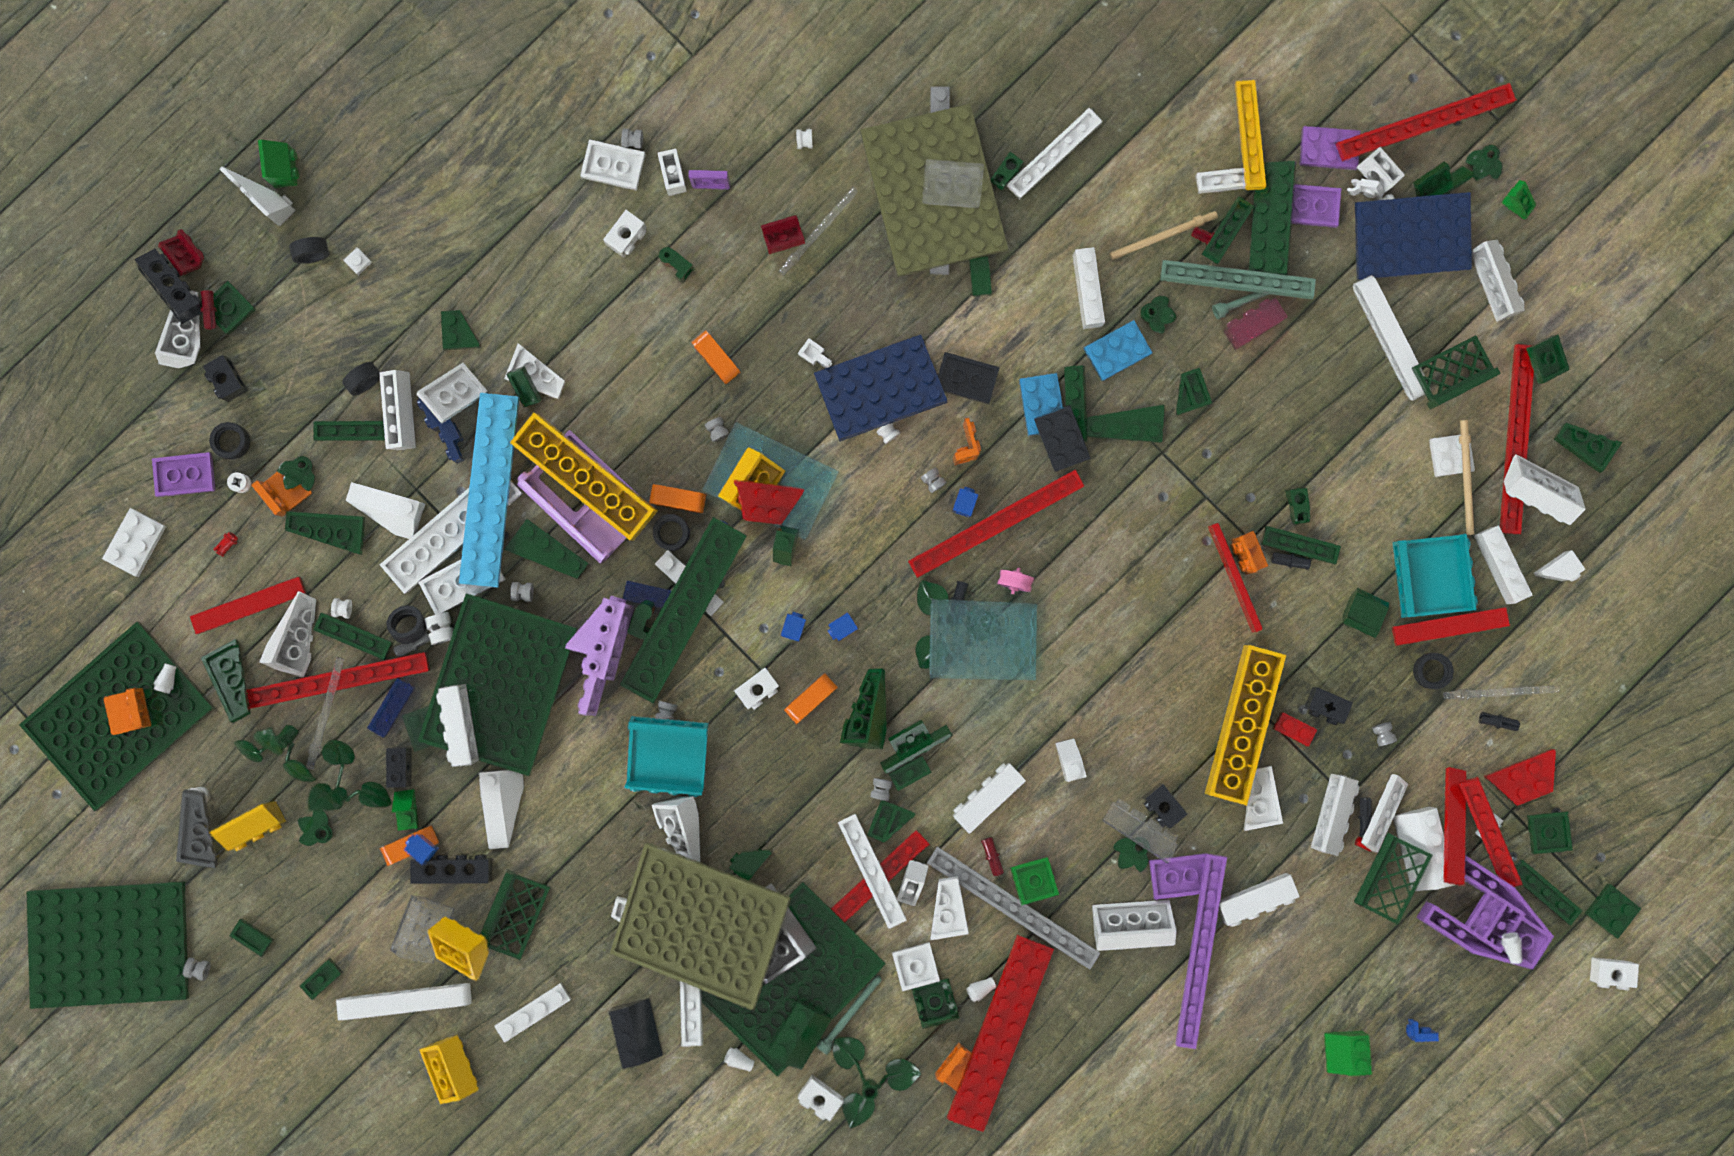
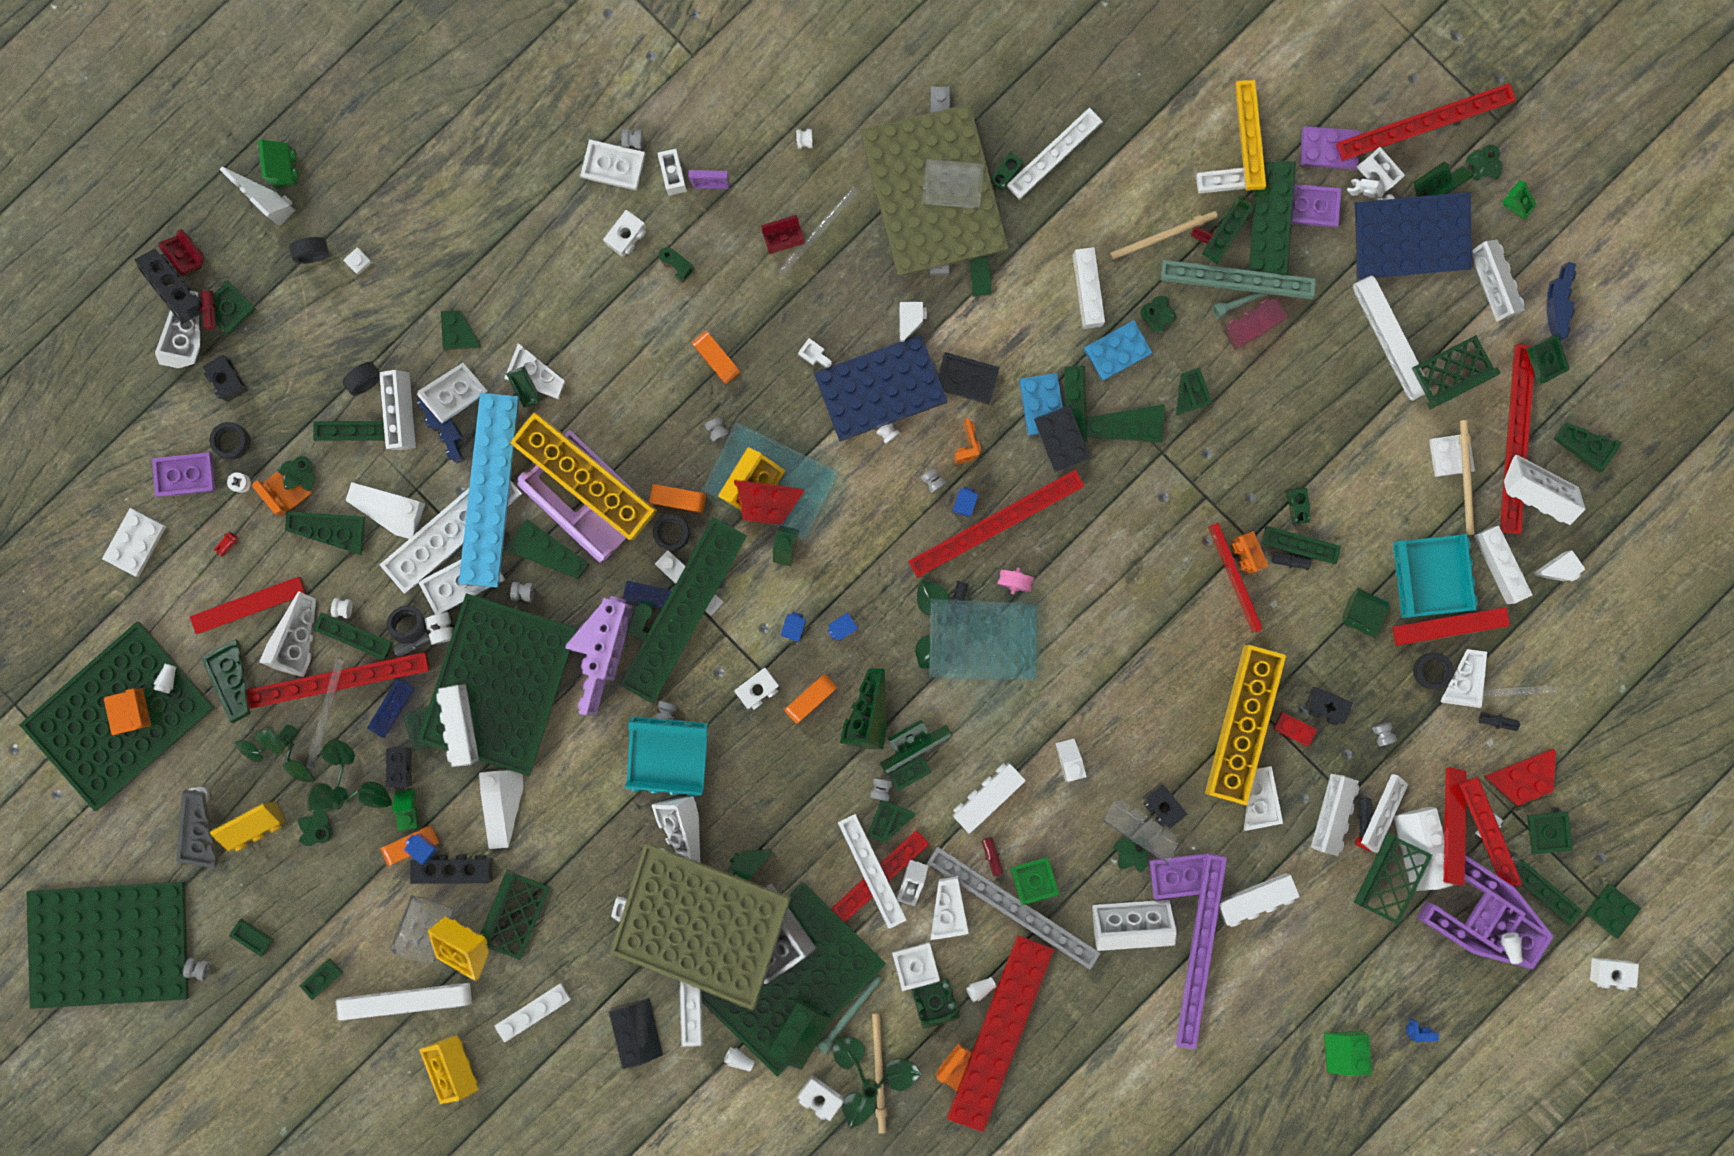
(881, 1110): none -> tan bar
(911, 318): none -> white slope
(1468, 681): none -> white wing
(1559, 308): none -> dark blue slope

